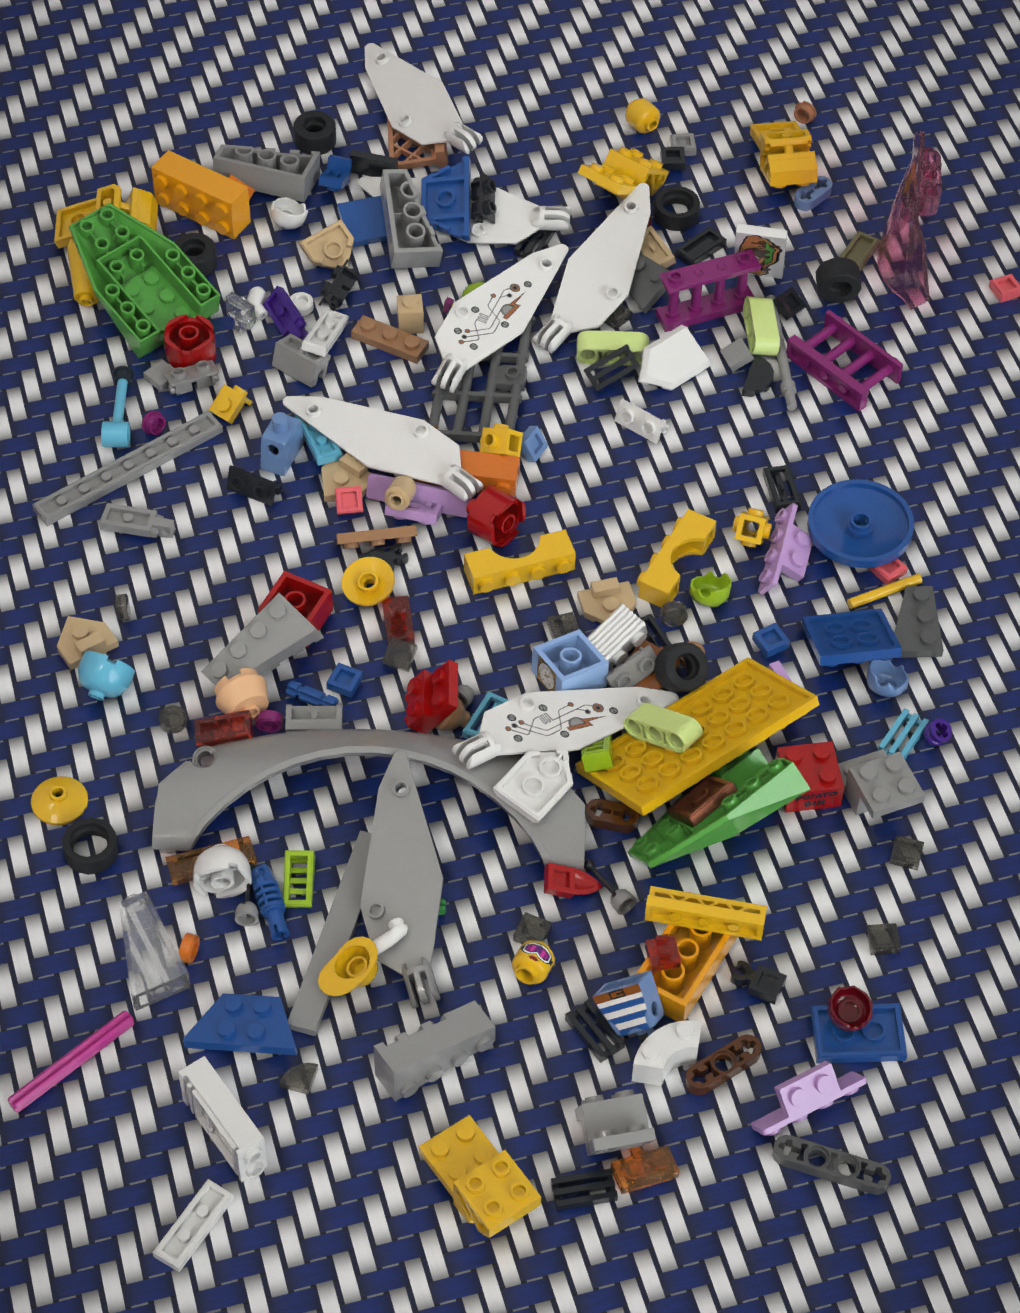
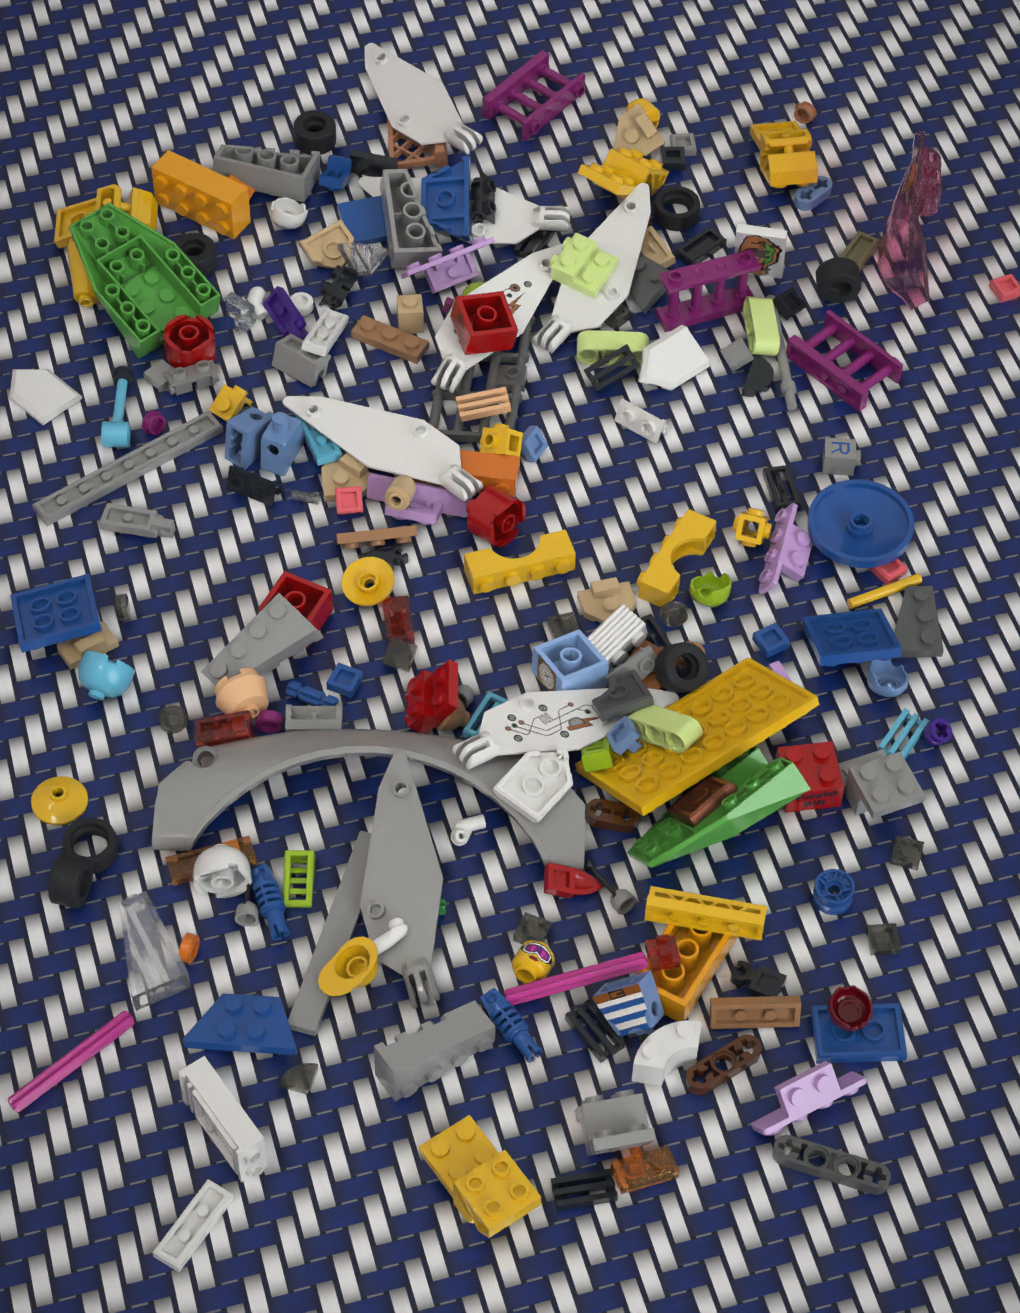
(41, 393): none -> white tile
(55, 613): none -> blue plate
(70, 880): none -> black tyre
(245, 436): none -> medium blue torso
(305, 497): none -> clear piece
(363, 257): none -> clear slope
(450, 269): none -> lavender bracket
(464, 828): none -> white arm
(482, 401): none -> light nougat tile
(484, 323): none -> red brick
(510, 1024): none -> blue hinge
(526, 78): none -> magenta fence
(576, 978): none -> dark pink axle
(582, 265): none -> yellowish green plate
(623, 696): none -> dark grey tile
(624, 736): none -> medium blue tile
(637, 132): none -> tan plate
(755, 1012): none -> medium nougat plate
(830, 881): none -> blue wheel
(840, 456): none -> light grey brick

